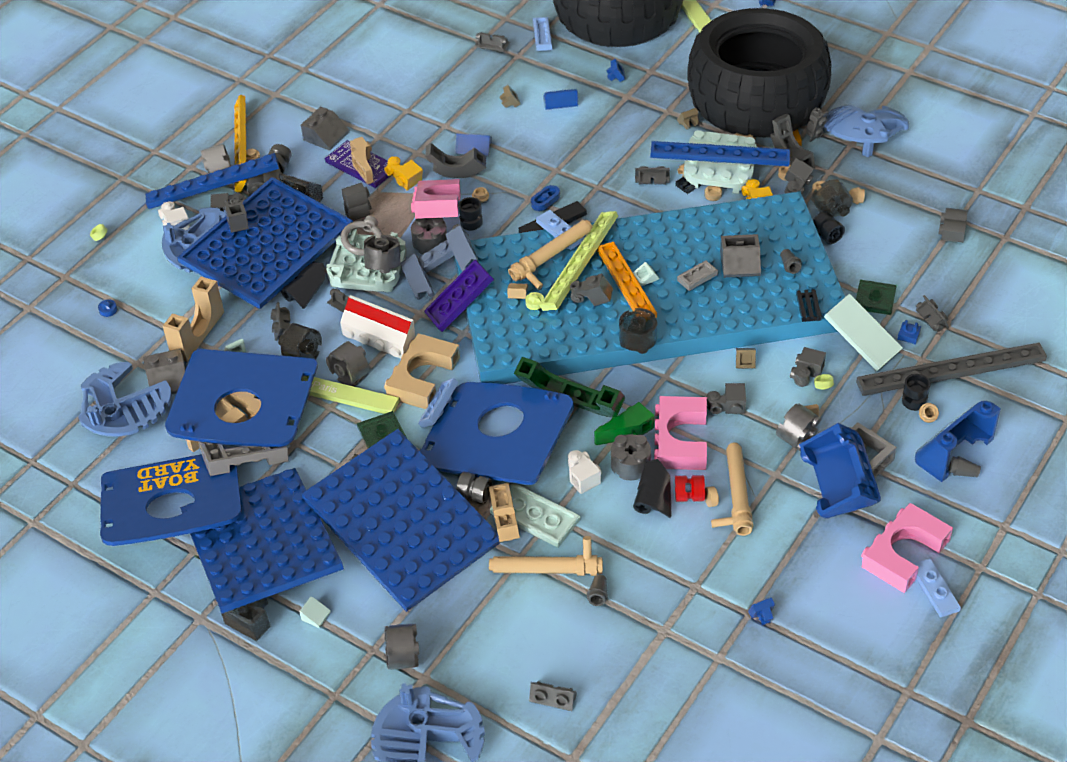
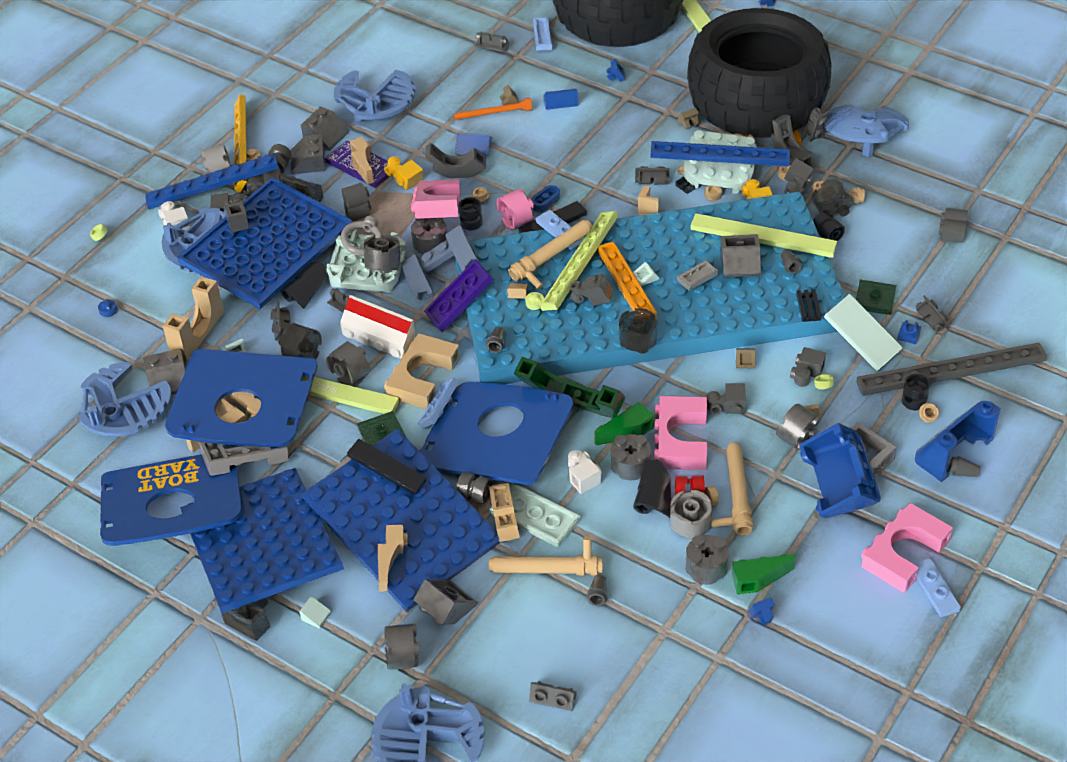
(308, 155): none -> flat silver slope
(386, 101): none -> medium blue piece
(386, 466): none -> black tile
(388, 552): none -> tan slope
(444, 601): none -> flat silver slope
(496, 340): none -> dark grey cone
(515, 209): none -> bright pink brick
(524, 105): none -> orange piece
(647, 204): none -> tan panel
(690, 513): none -> light grey brick
(707, 558): none -> flat silver brick
(756, 574): none -> green slope
(766, 235): none -> yellowish green tile

